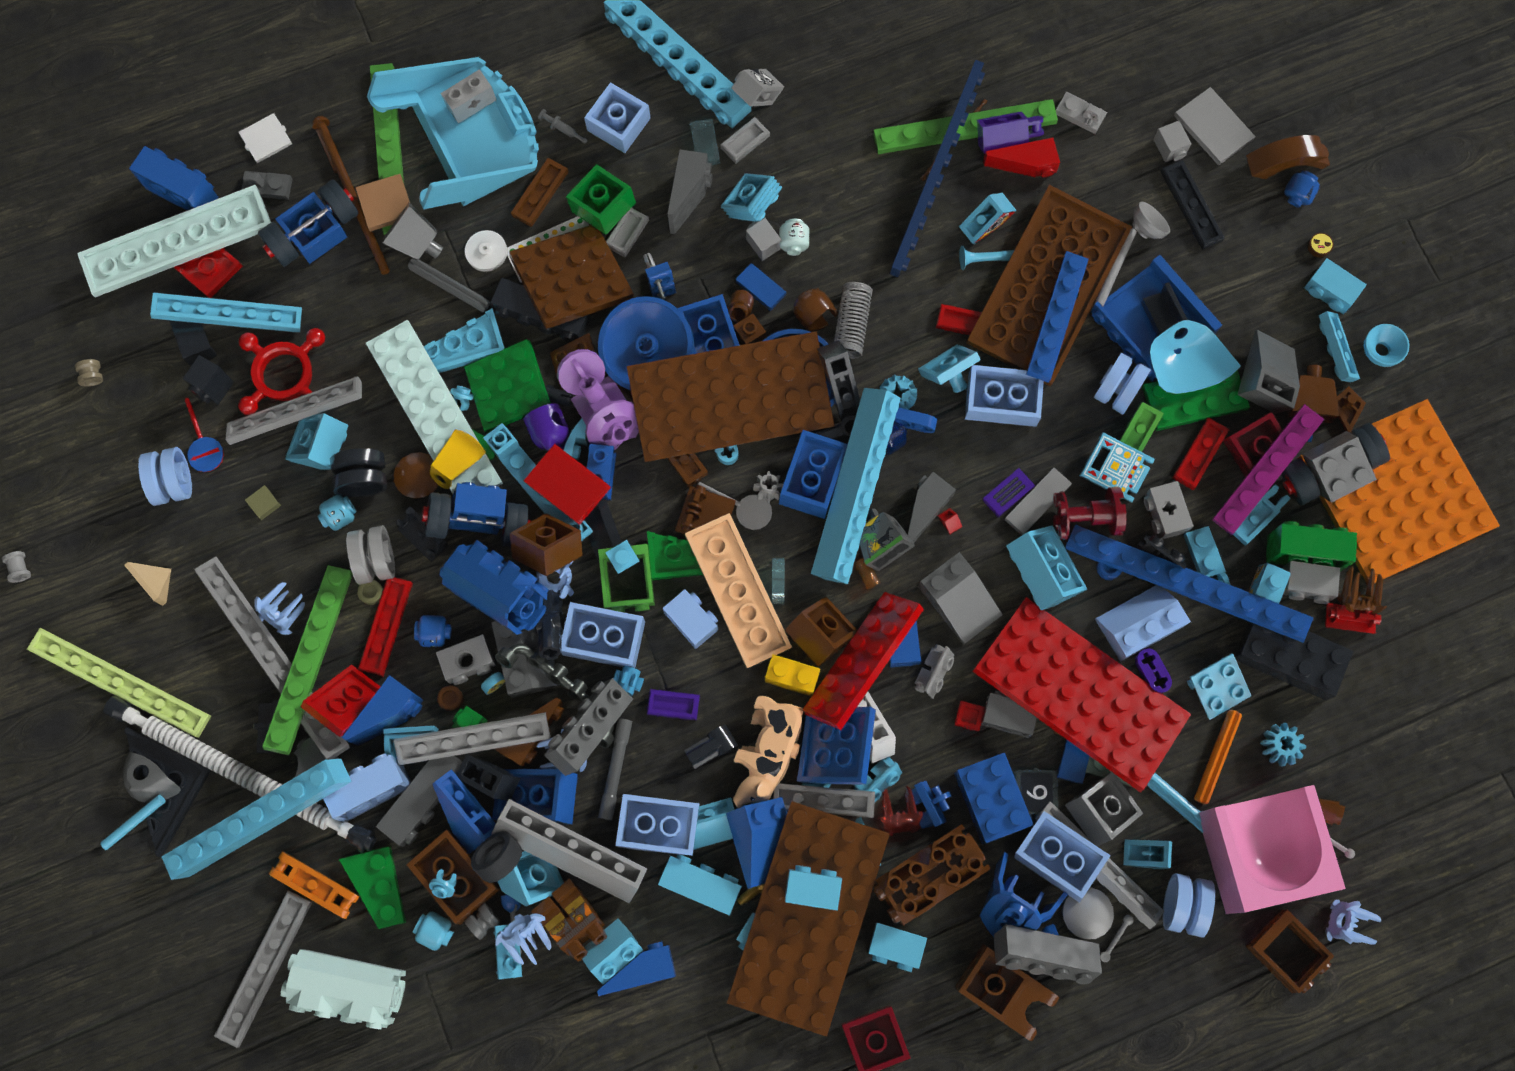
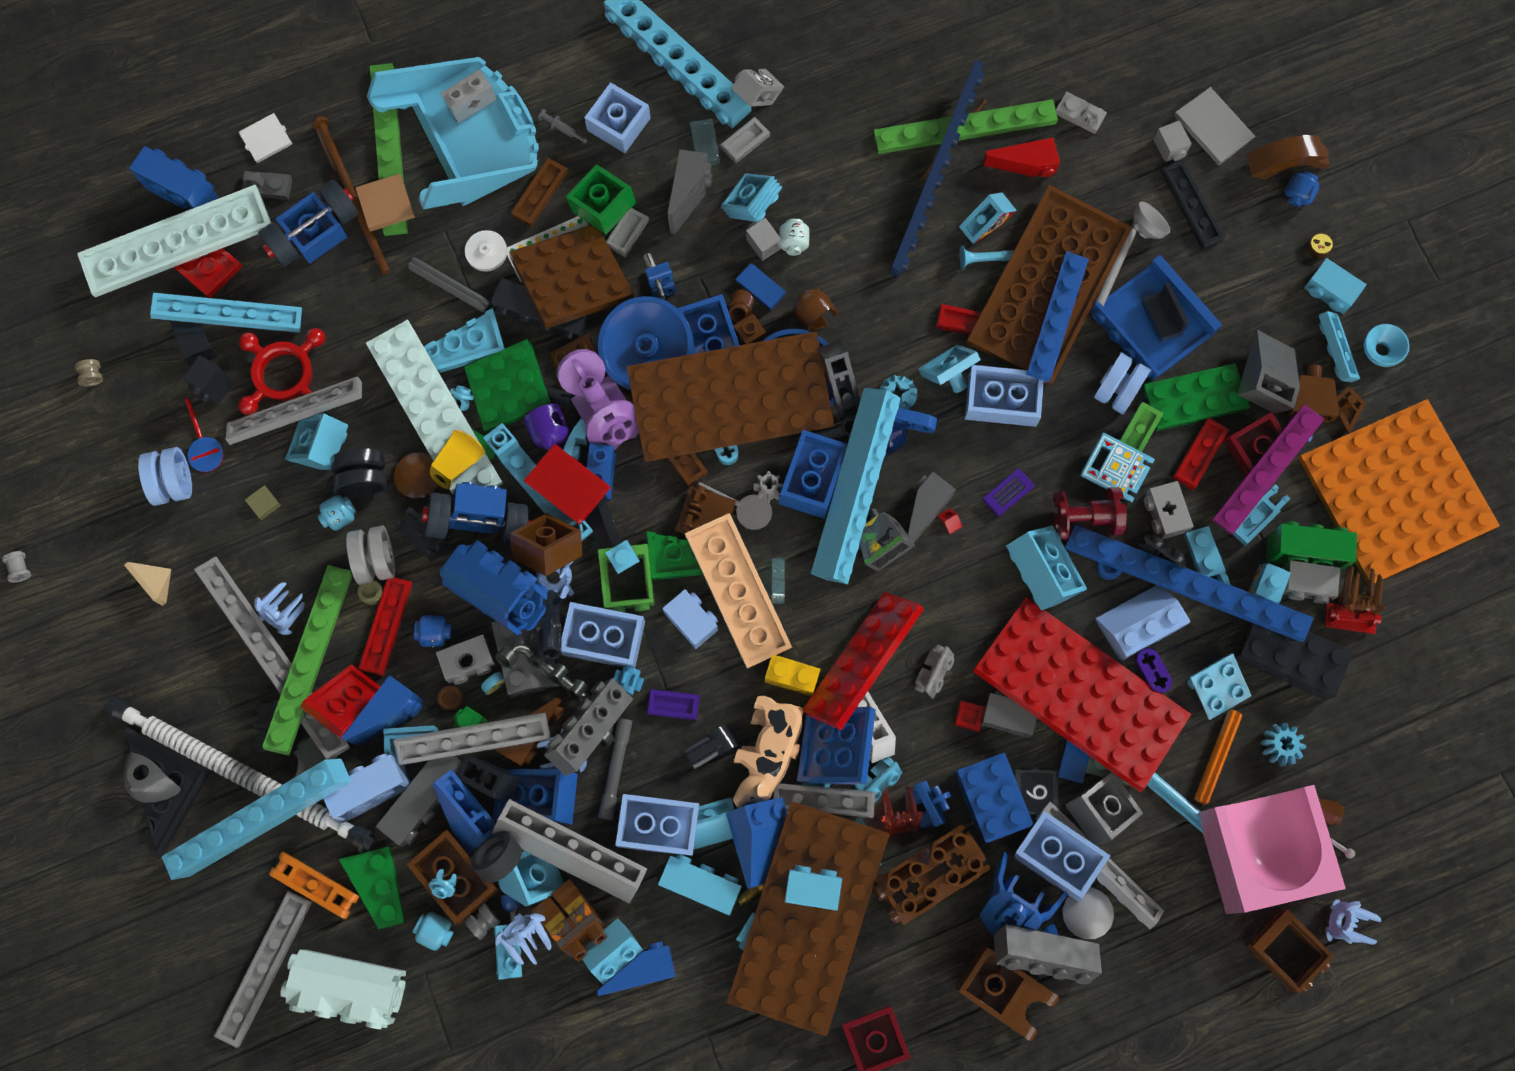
(119, 682): yellowish green tile -> none
(132, 822): medium azure bar -> none
(412, 234): torso -> none
(821, 630): reddish brown slope -> none
(856, 297): light grey piece -> none
(867, 574): clear orange pin -> none
(896, 945): medium azure brick -> none
(908, 651): blue slope -> none
(960, 598): slope -> none
(1007, 130): dark purple brick -> none
(1037, 501): light grey tile -> none
(1105, 956): light grey hinge -> none
(1148, 853): medium azure slope -> none
(1188, 905): light blue wheel -> none
(1199, 365): medium azure piece -> none
(1337, 466): brick -> none

